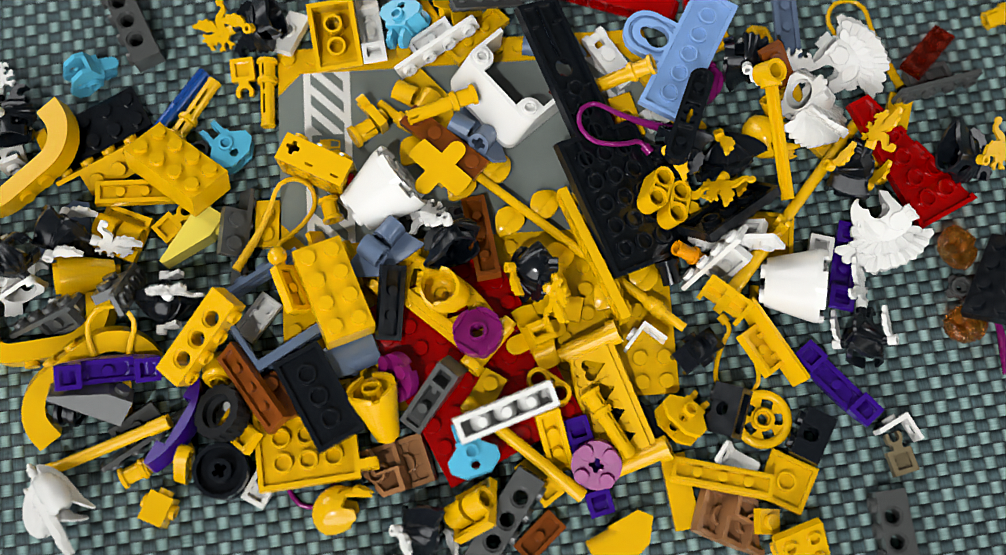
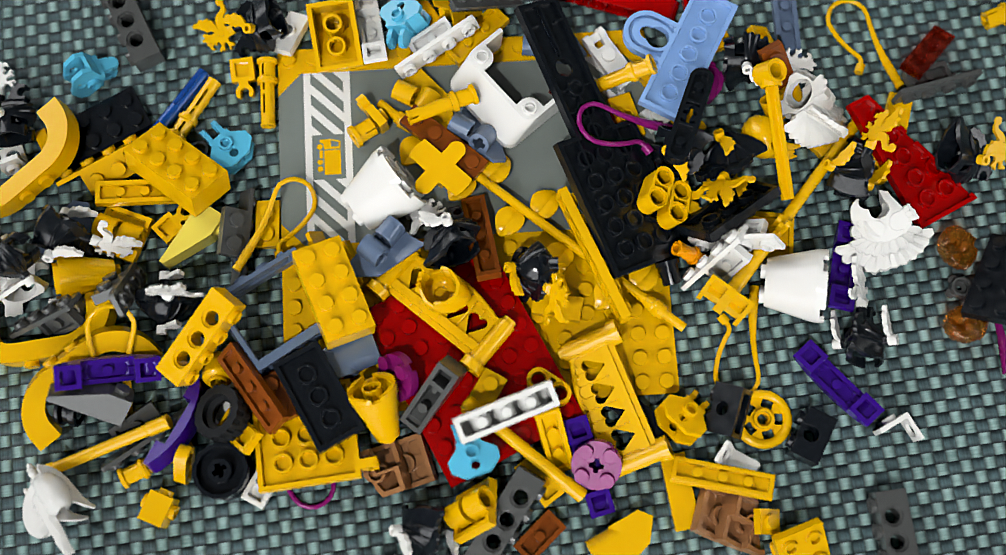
(258, 317): white plate -> none
(287, 282): yellow plate -> none
(315, 163): yellow piece -> none
(330, 209): yellow bush -> none
(334, 512): yellow helmet -> none
(390, 302): black plate -> none
(474, 319): magenta plate -> none
(535, 337): yellow piece -> none
(602, 412): yellow pin -> none
(649, 329): white bracket -> none
(697, 350): black hinge -> none
(768, 347): yellow bracket -> none
(792, 480): yellow tile -> none
(819, 241): white plate -> none
(855, 55): white piece -> none
(900, 459): dark tan plate -> none

